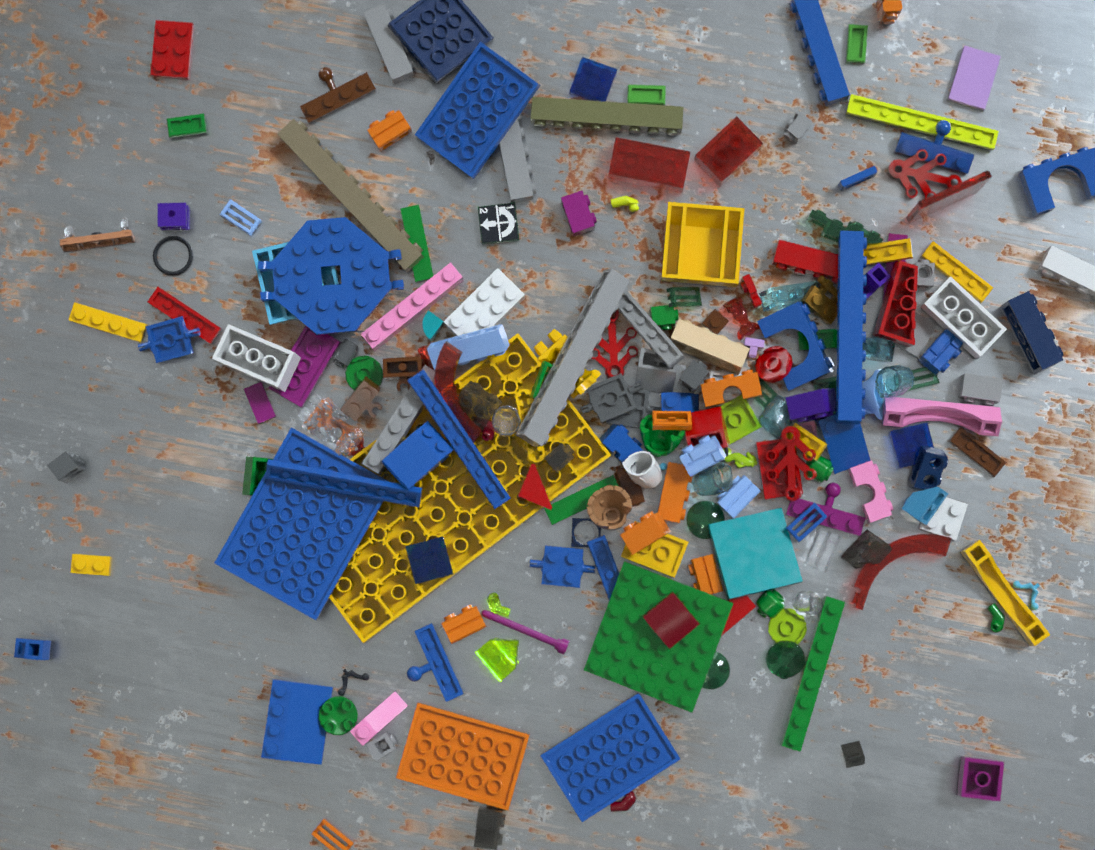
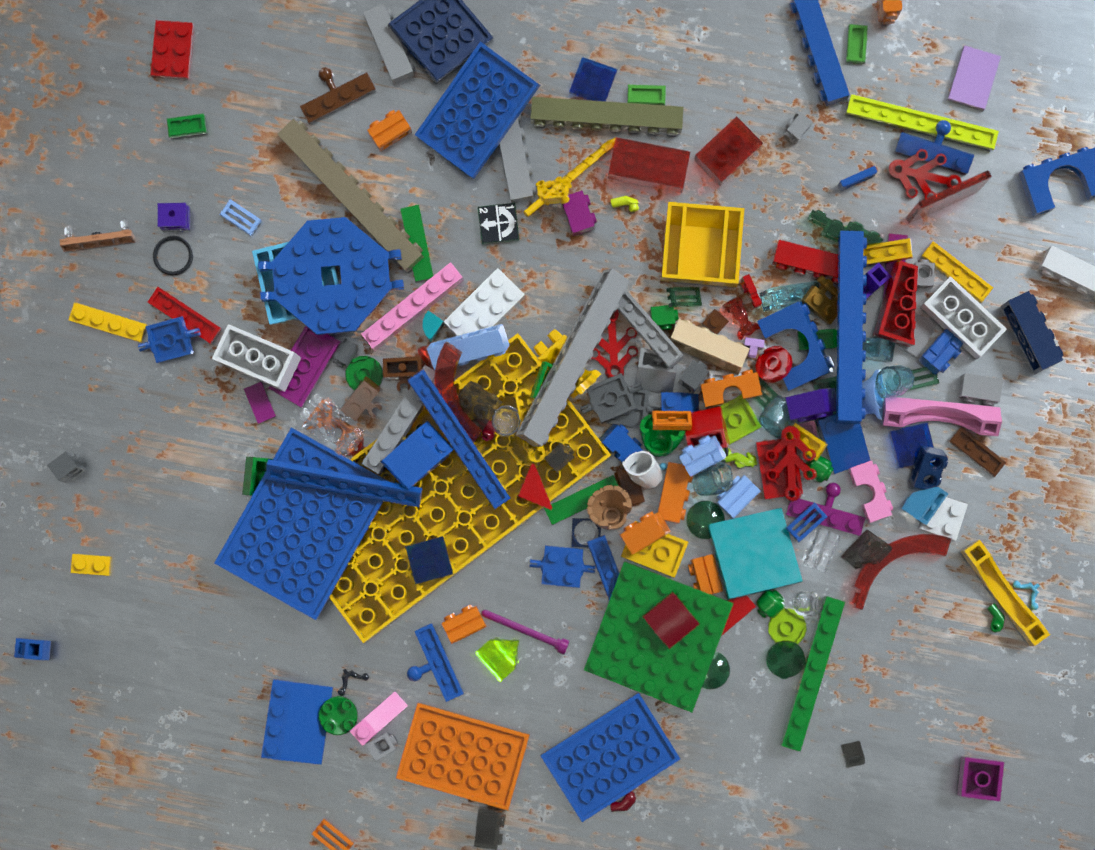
(495, 605): clear neon green arm -> none
(563, 184): none -> yellow bar

